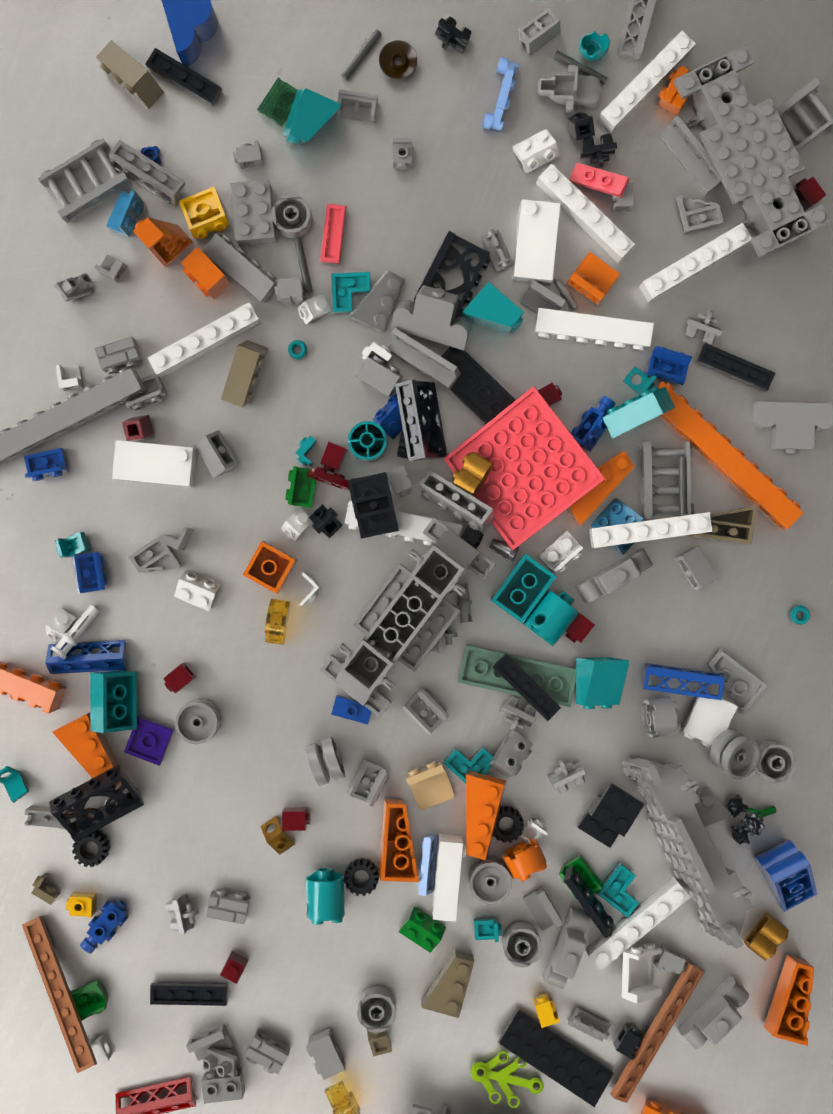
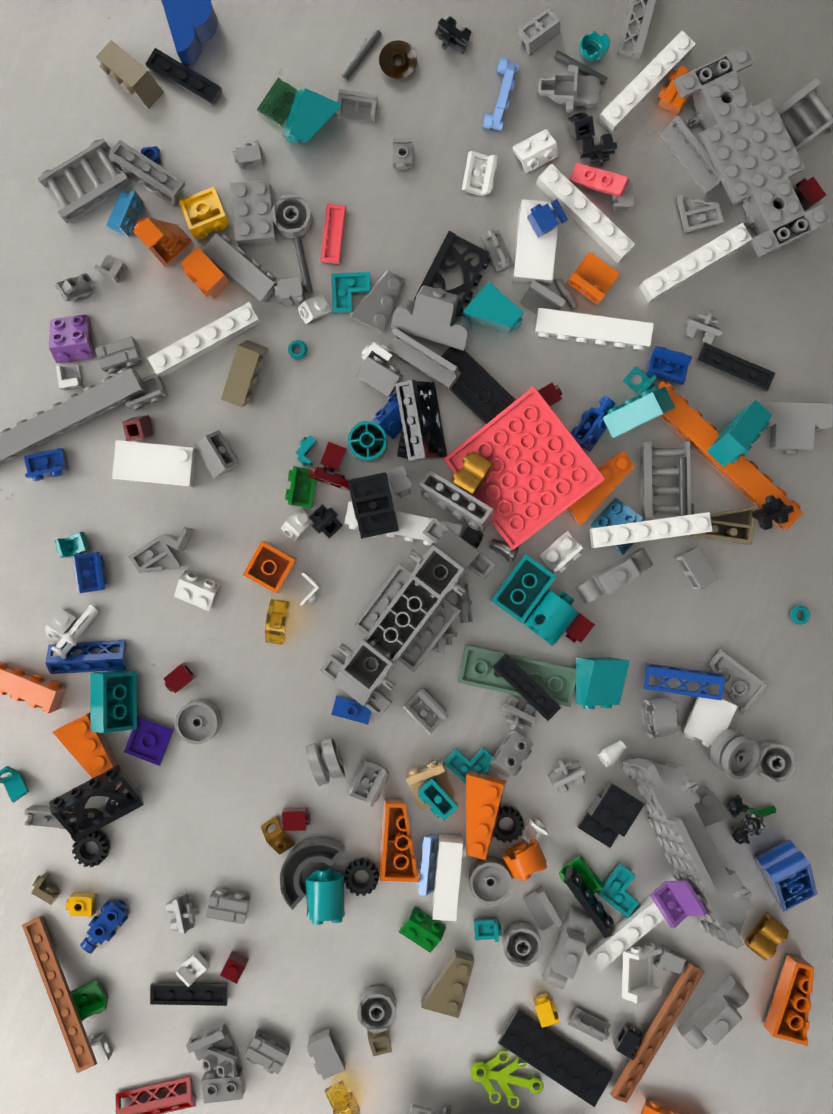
(70, 339): none -> medium lavender bracket
(192, 968): none -> white bracket
(306, 852): none -> dark grey brick
(437, 797): none -> teal brick
(479, 173): none -> white bracket
(544, 219): none -> blue brick
(612, 753): none -> white cone
(677, 901): none -> medium lavender bracket
(740, 433): none -> teal brick
(772, 510): none -> black hips

